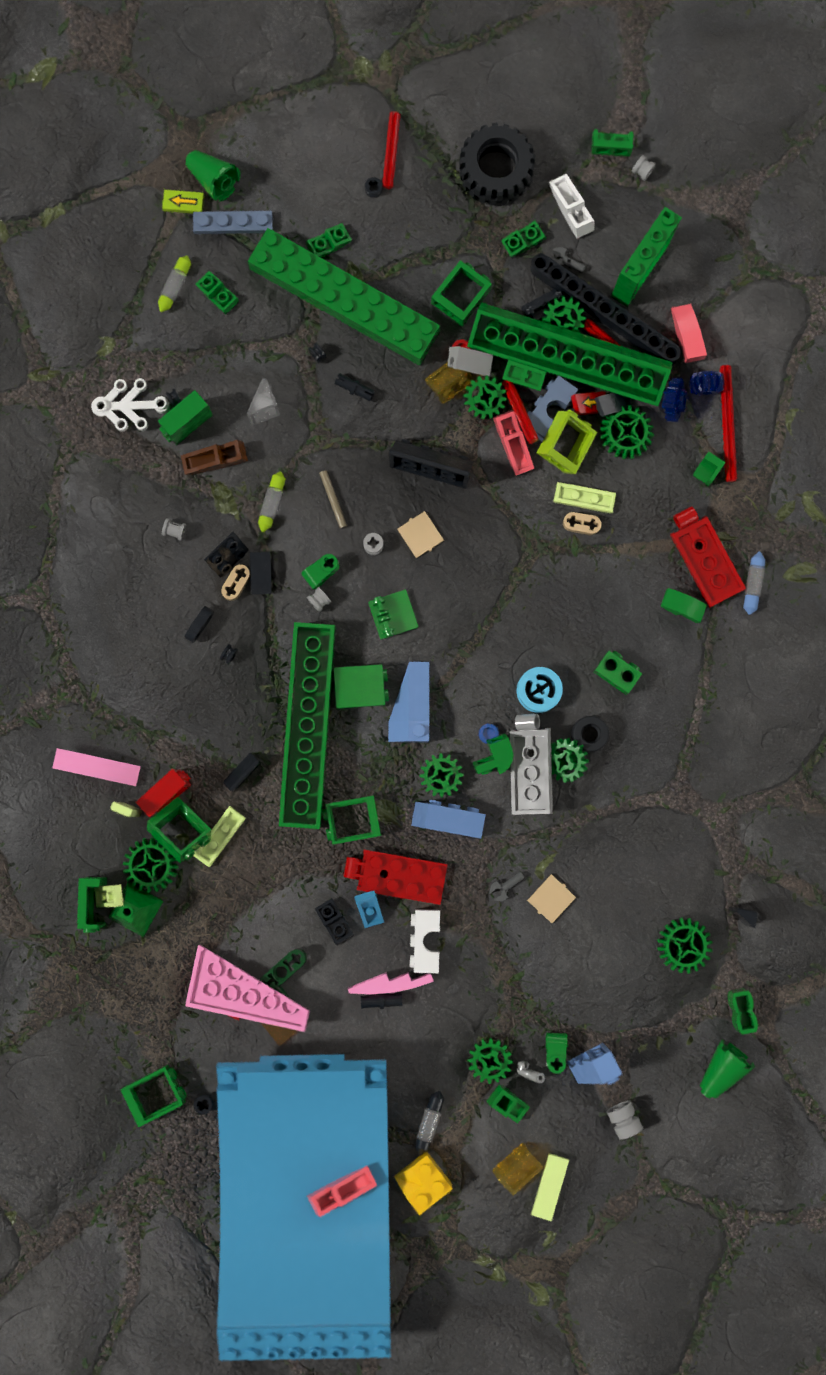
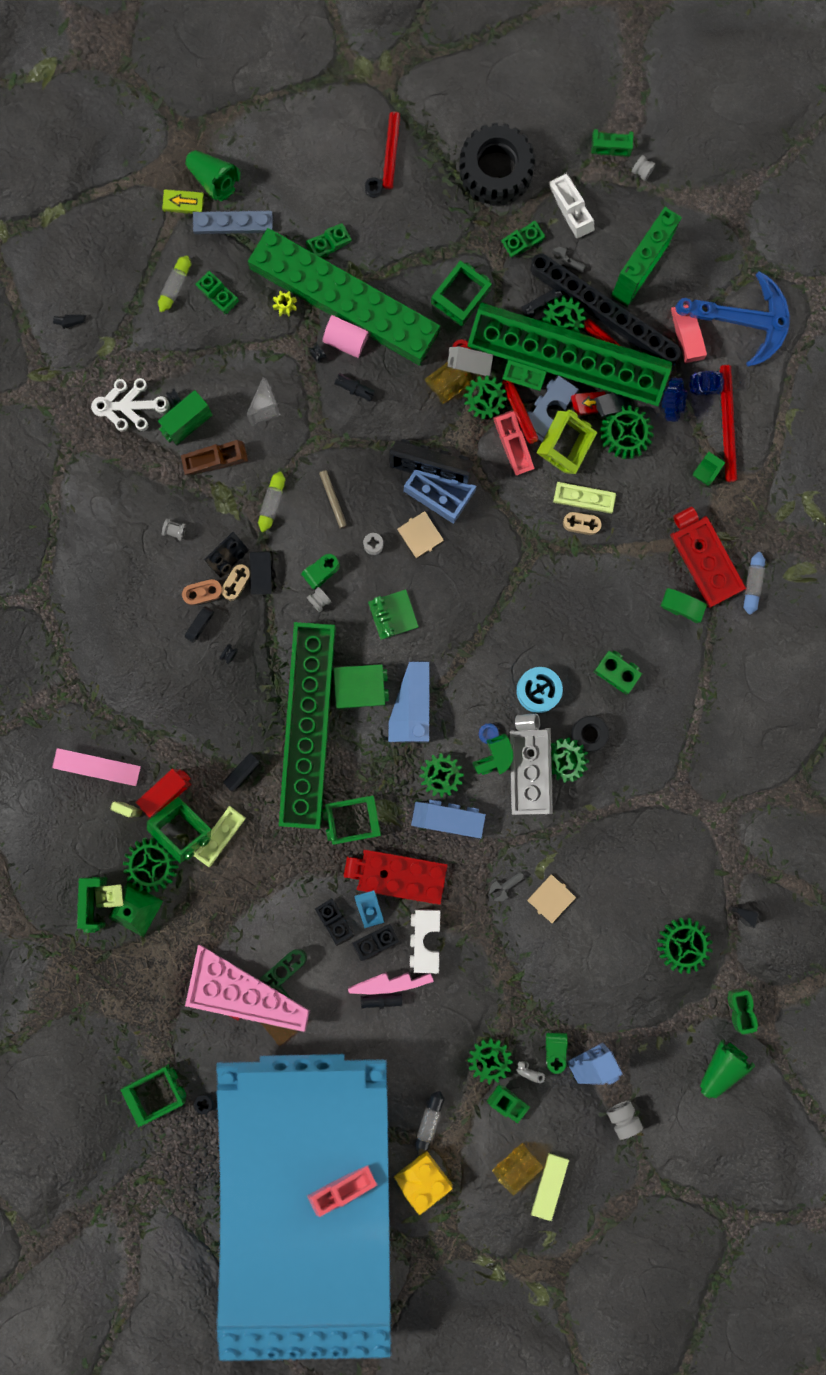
(69, 320): none -> black bar
(202, 591): none -> nougat plate
(284, 309): none -> neon yellow gear
(345, 336): none -> bright pink brick
(375, 942): none -> black slope
(439, 494): none -> medium blue wedge
(756, 319): none -> blue piece

